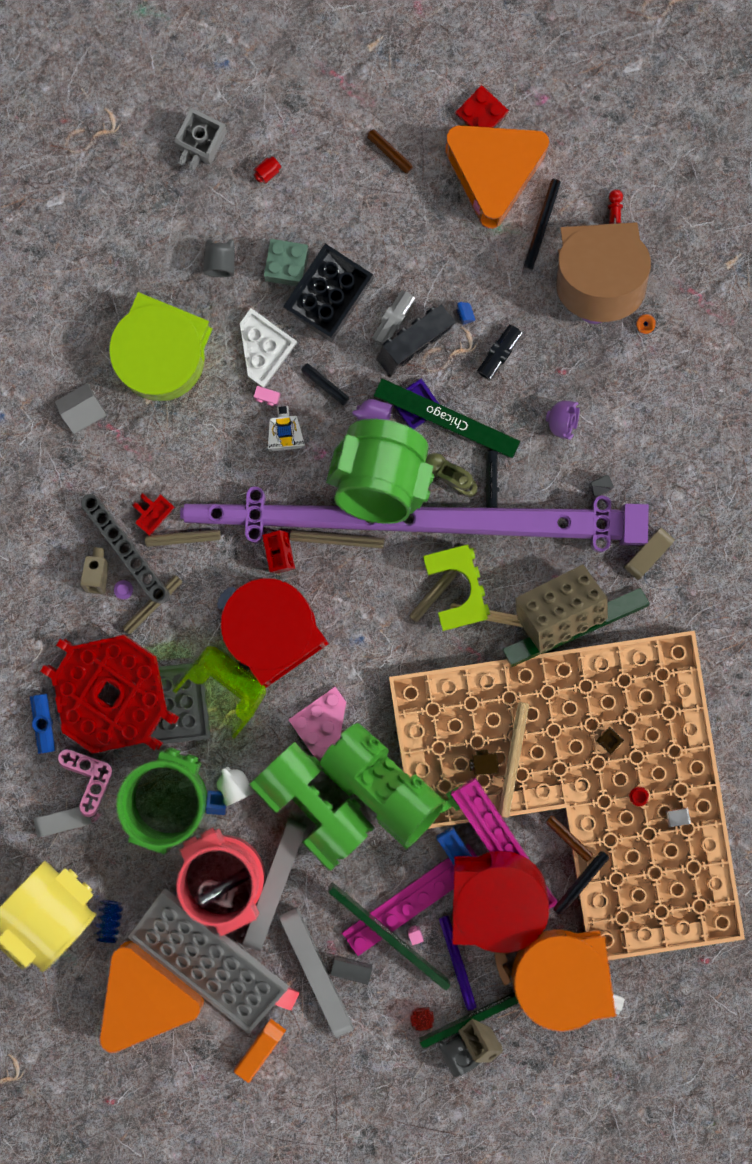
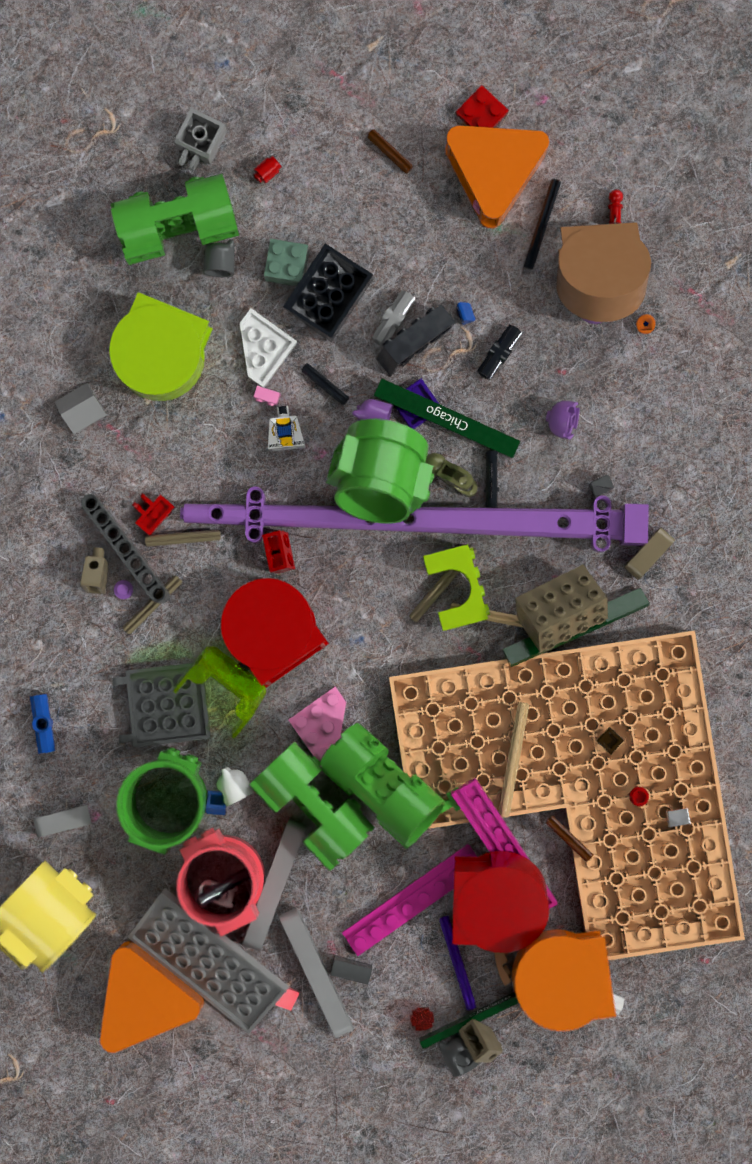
(92, 720): red plate -> none
(92, 772): bright pink beam -> none
(109, 921): clear blue piece -> none
(144, 226): none -> bright green cylinder
(224, 597): sand blue piece -> none
(259, 1050): orange piece -> none
(337, 539): dark tan axle -> none
(388, 936): dark green tile -> none
(415, 935): bright pink piece -> none
(452, 844): blue tile -> none
(484, 763): dark brown brick -> none
(581, 883): black axle -> none

